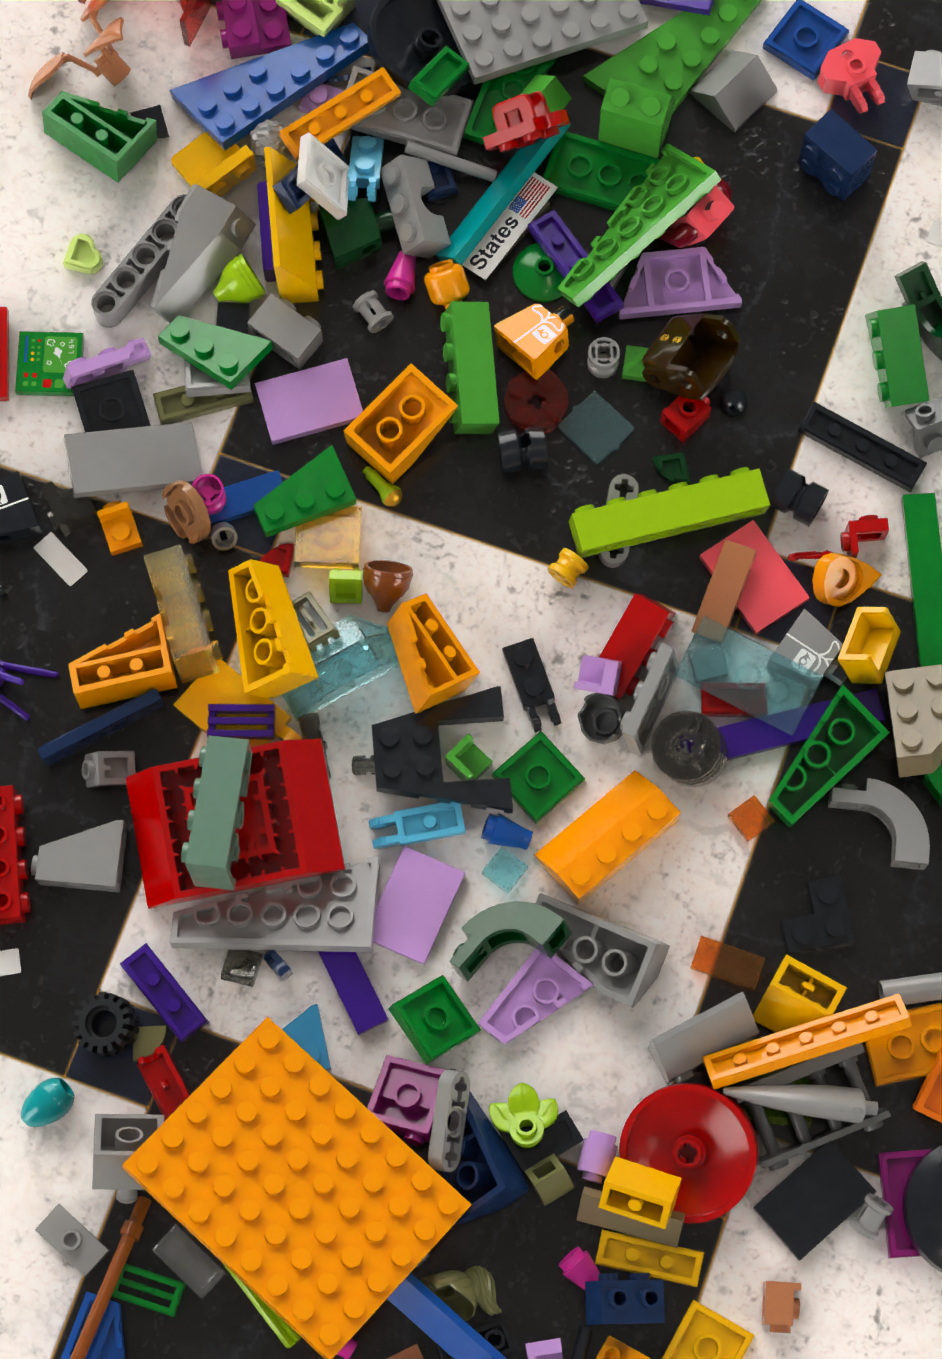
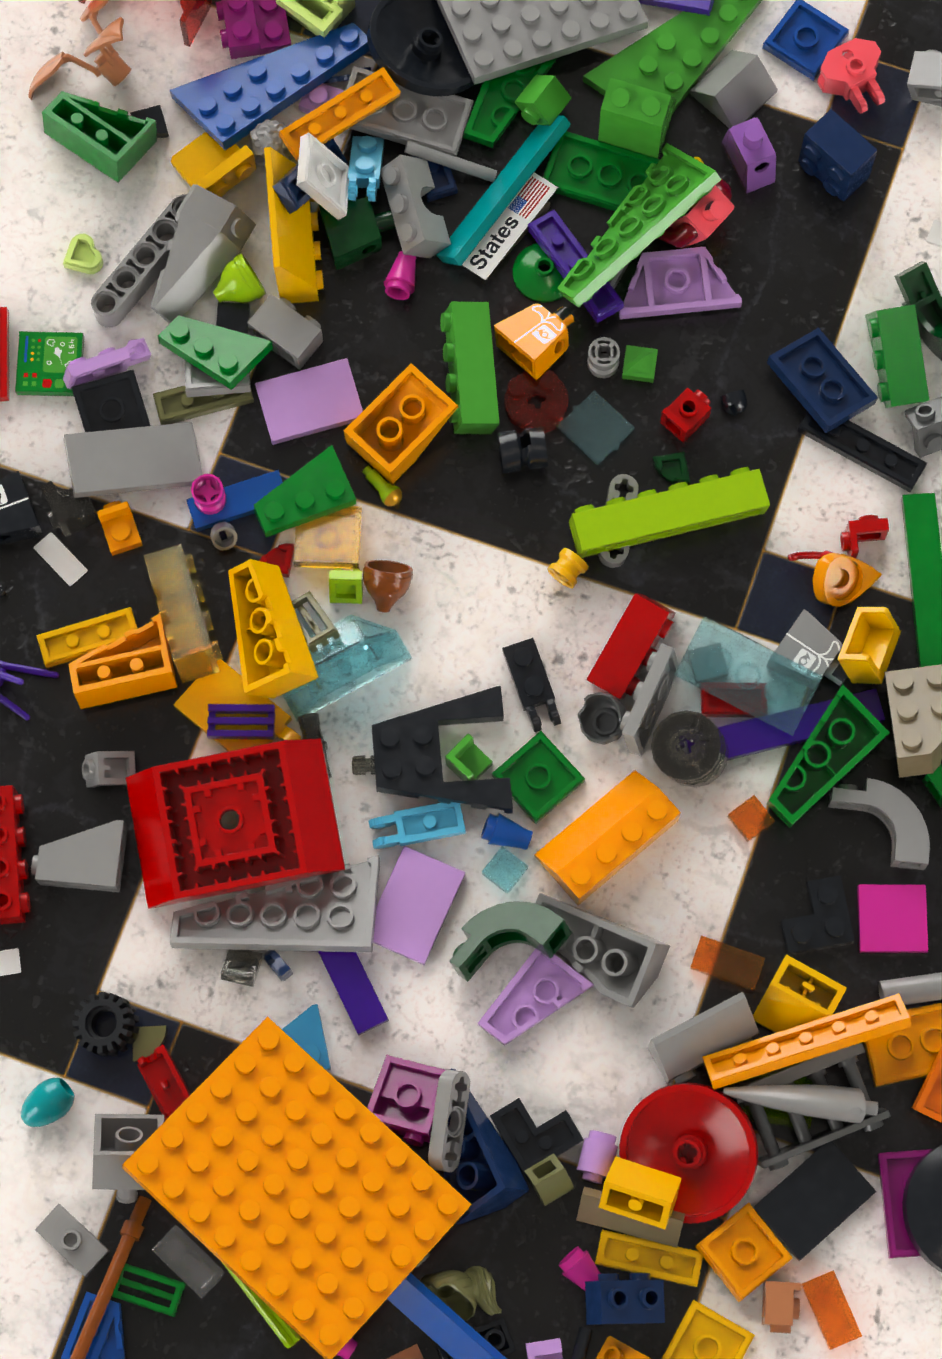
(83, 637): none -> yellow tile
(101, 727): dark blue tile -> none
(164, 993): dark purple tile -> none
(186, 511): medium nougat tile -> none
(217, 812): sand green wedge -> none
(265, 232): dark purple tile -> none
(382, 317): light grey bush -> none
(429, 654): light orange wedge -> none
(434, 1019): green tile -> none
(439, 76): green tile -> none
(446, 283): light orange head -> none
(521, 1111): lime plate -> none
(523, 121): red piece -> none
(599, 675): lavender panel -> none
(691, 355): dark brown piece -> none
(726, 584): nougat tile -> none
(743, 1252): none -> light orange tile
(751, 148): none -> medium lavender torso
(770, 587): coral tile -> none
(799, 497): black wheel -> none
(822, 380): none -> dark blue plate
(831, 1310): none -> clear orange tile
(871, 1216): light grey bush -> none
(892, 918): none -> dark pink tile

